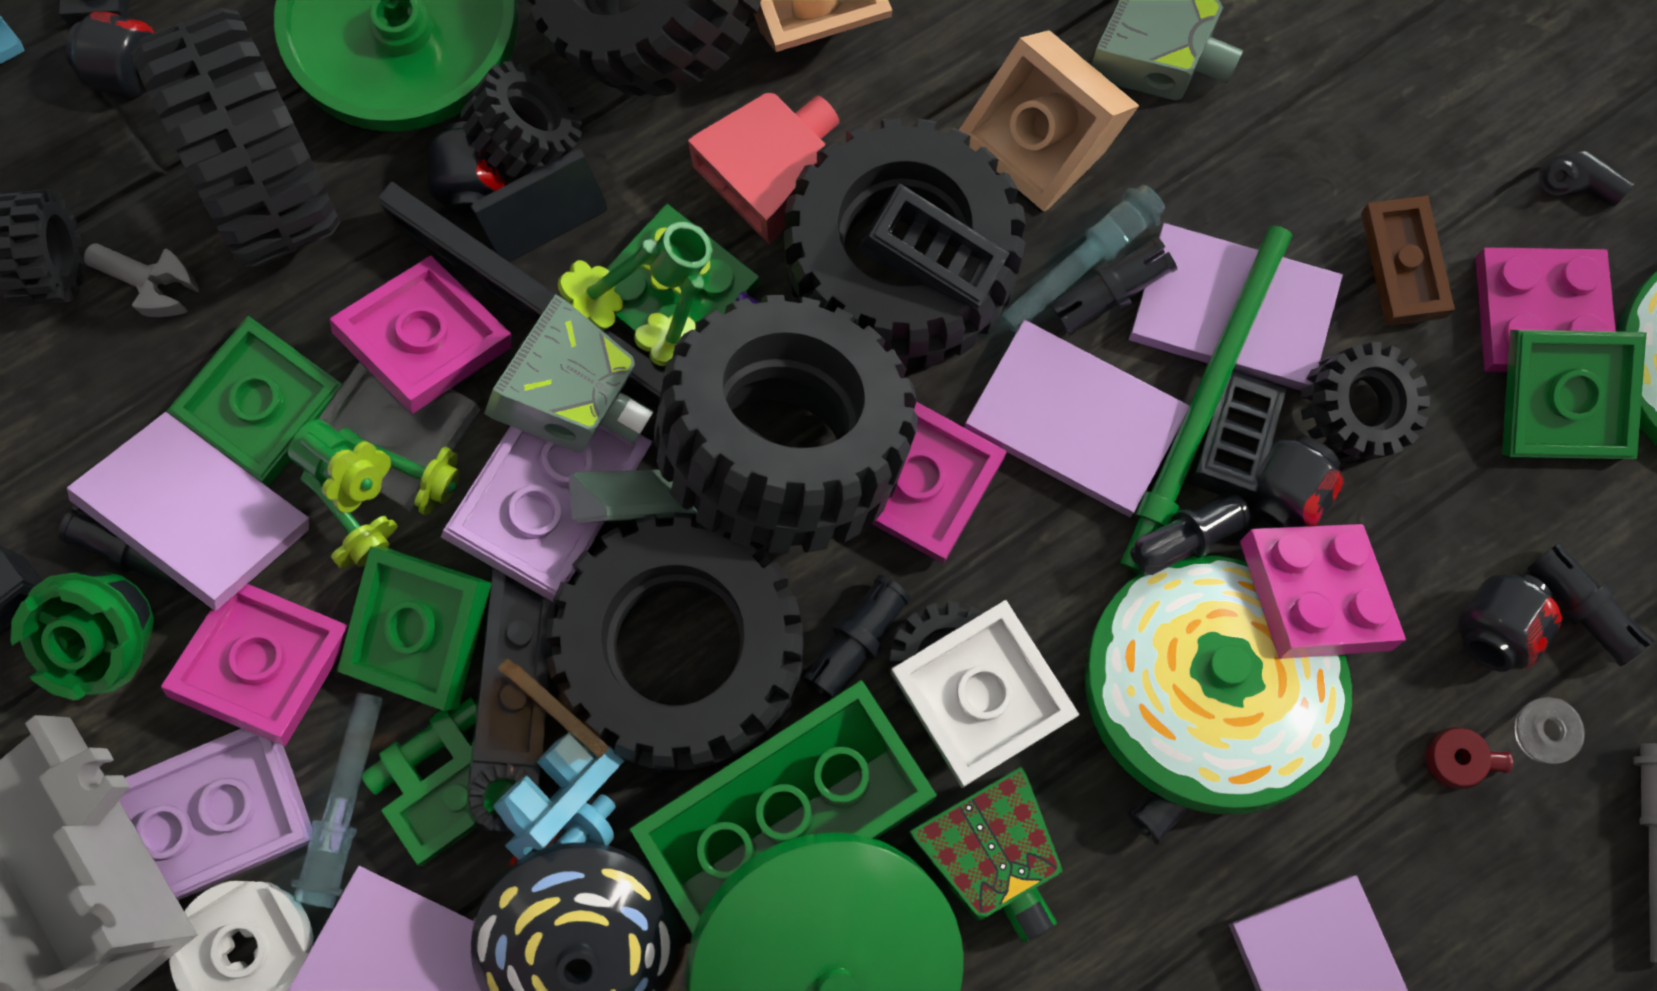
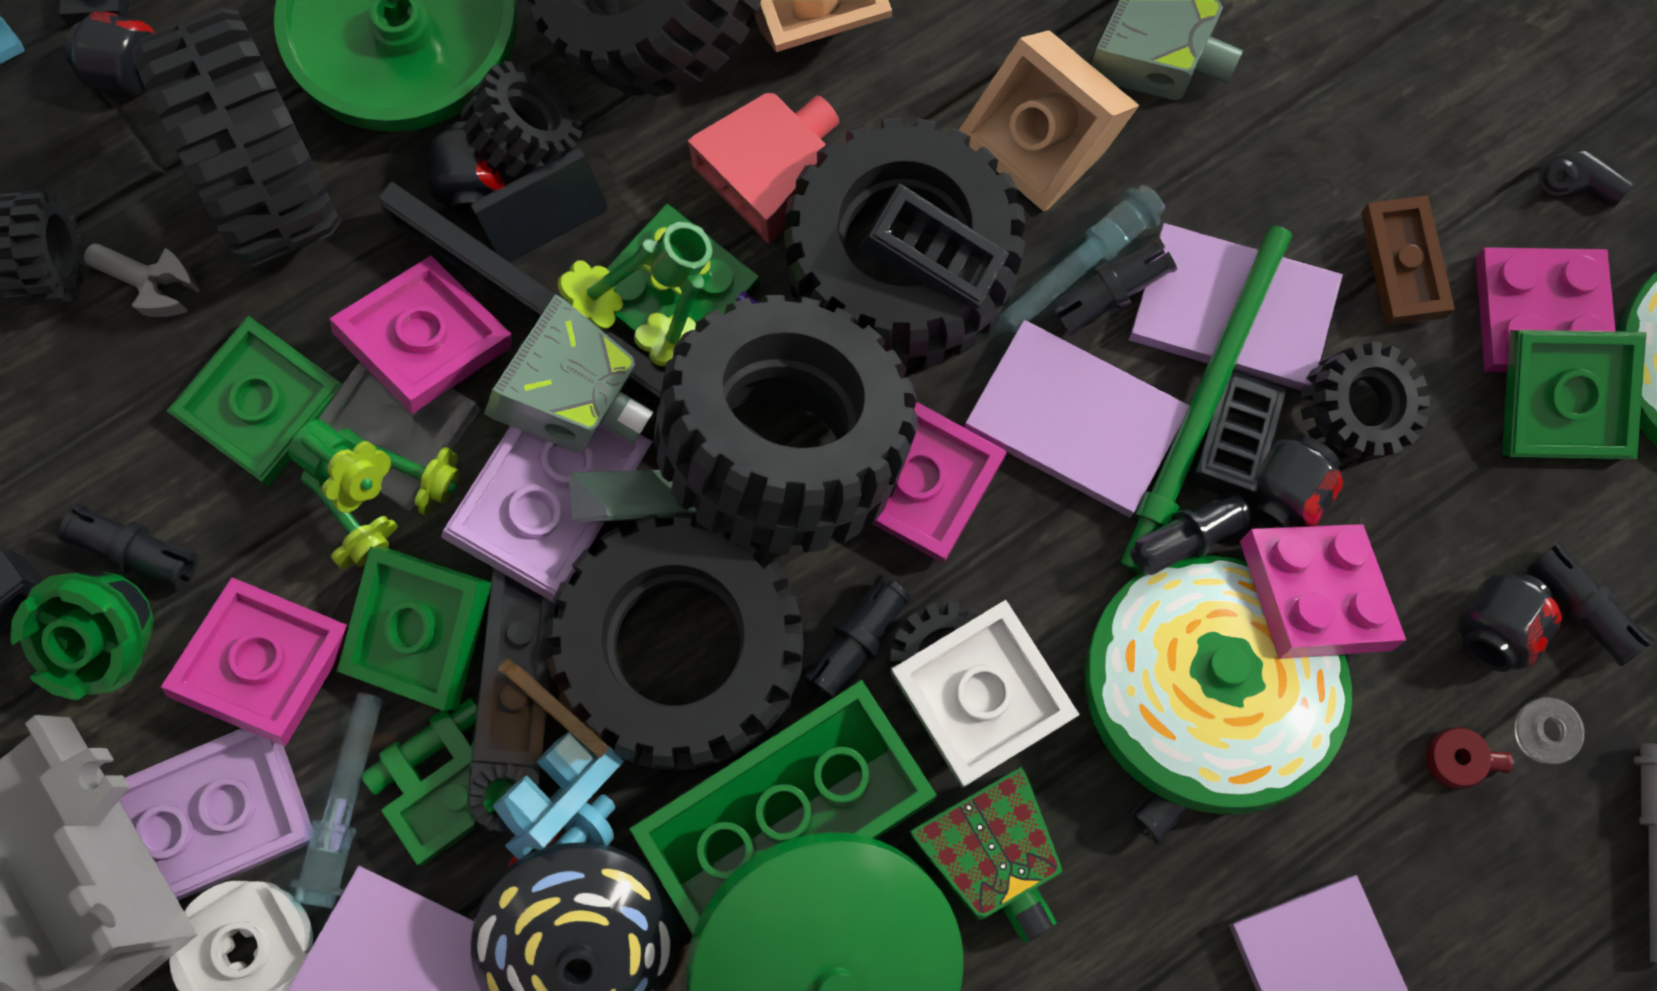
(189, 510): lavender tile -> none

